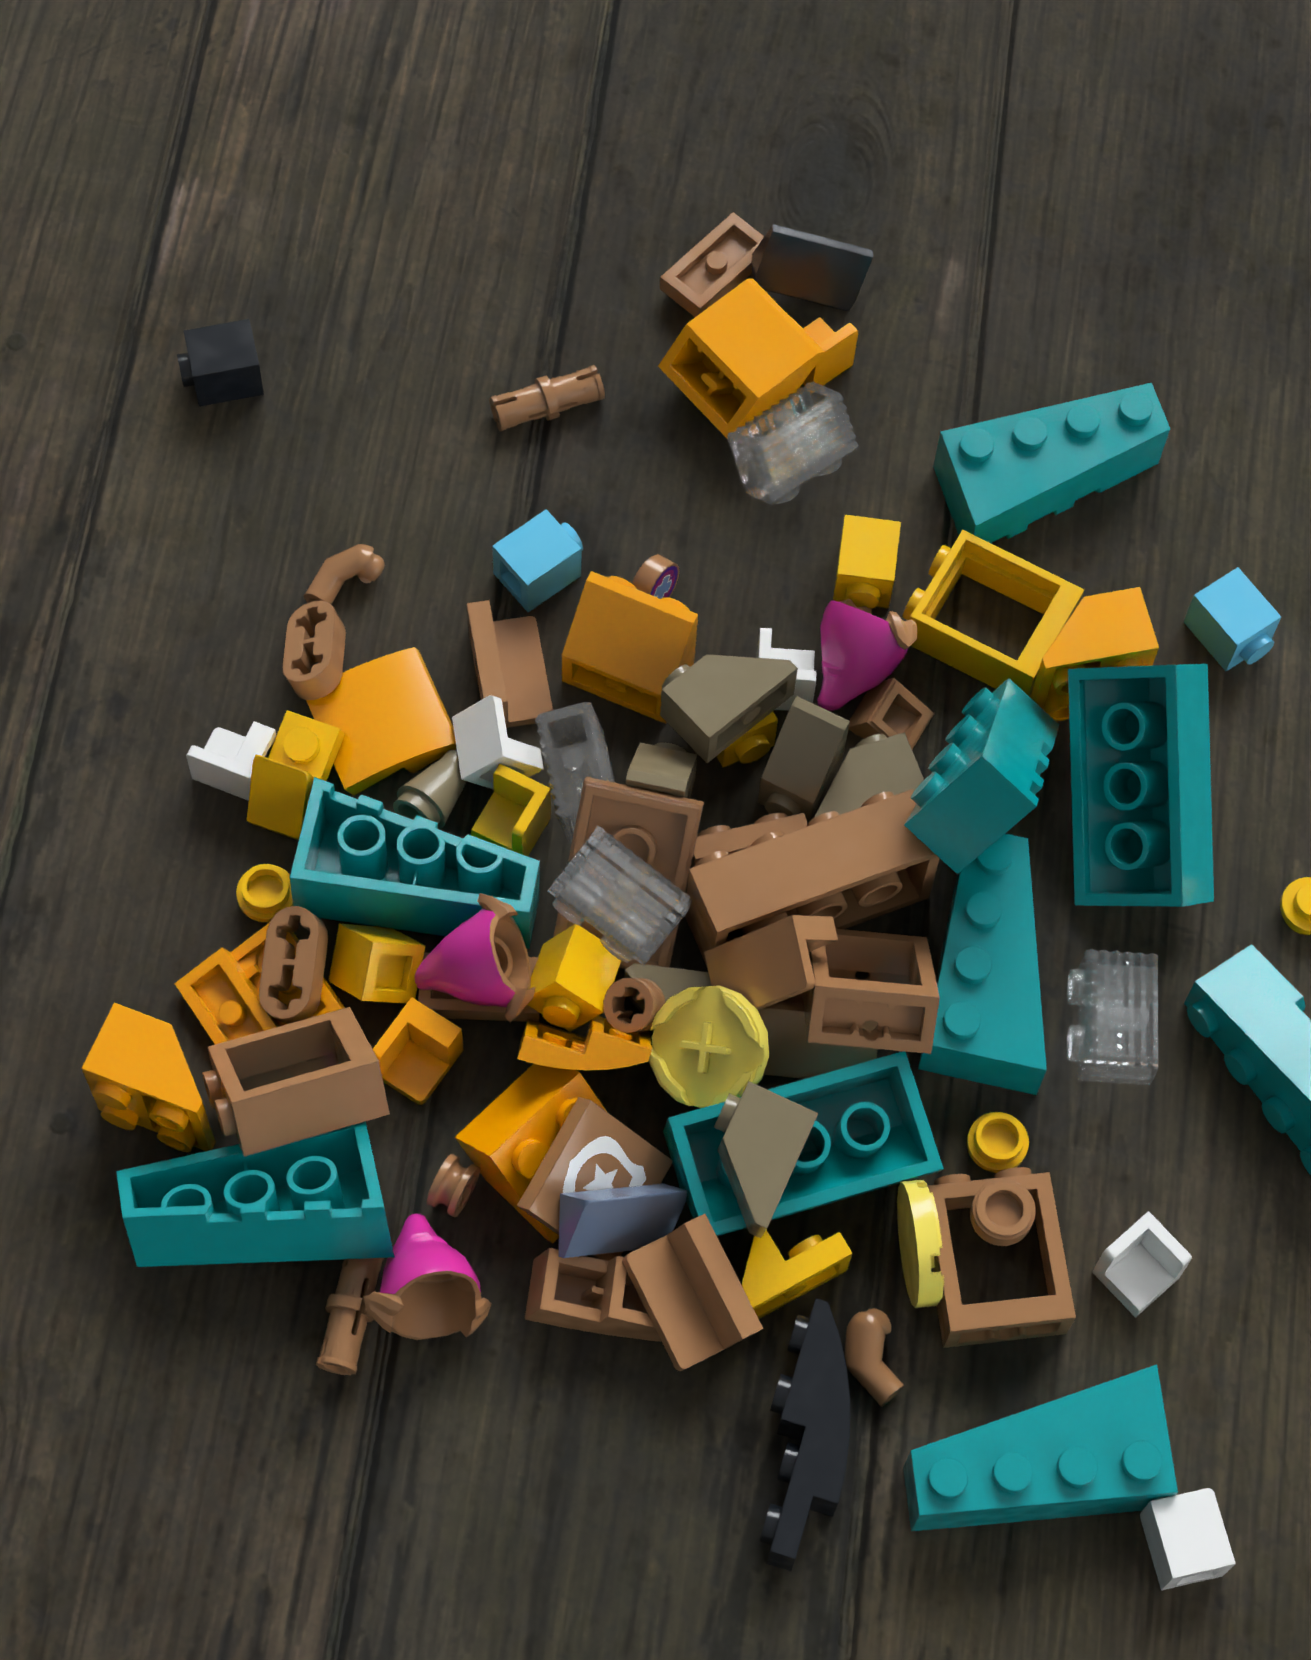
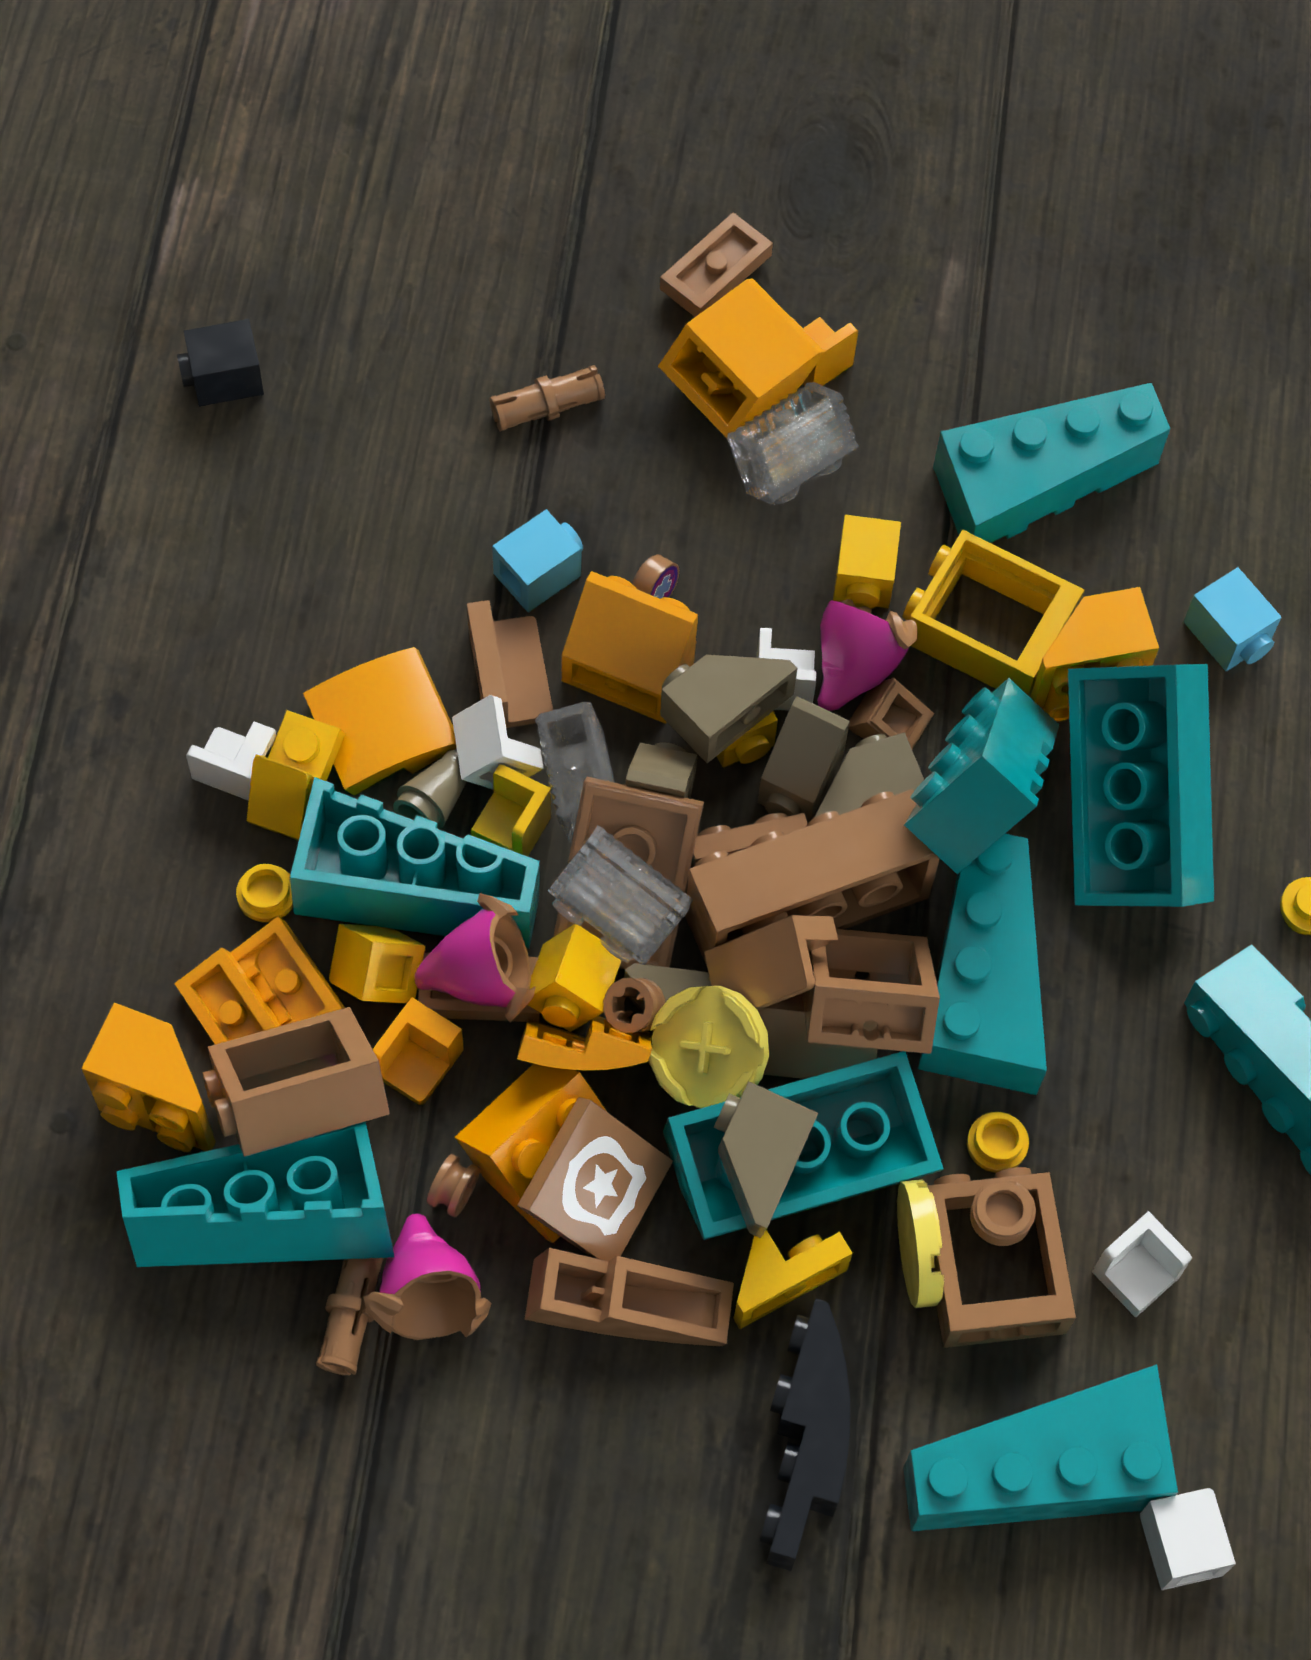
(302, 652): medium nougat beam -> none
(306, 967): medium nougat beam -> none
(342, 566): medium nougat arm -> none
(617, 1218): sand blue slope -> none
(691, 1293): medium nougat panel -> none
(810, 267): black slope -> none
(864, 1355): medium nougat arm -> none
(1115, 1017): clear brick -> none

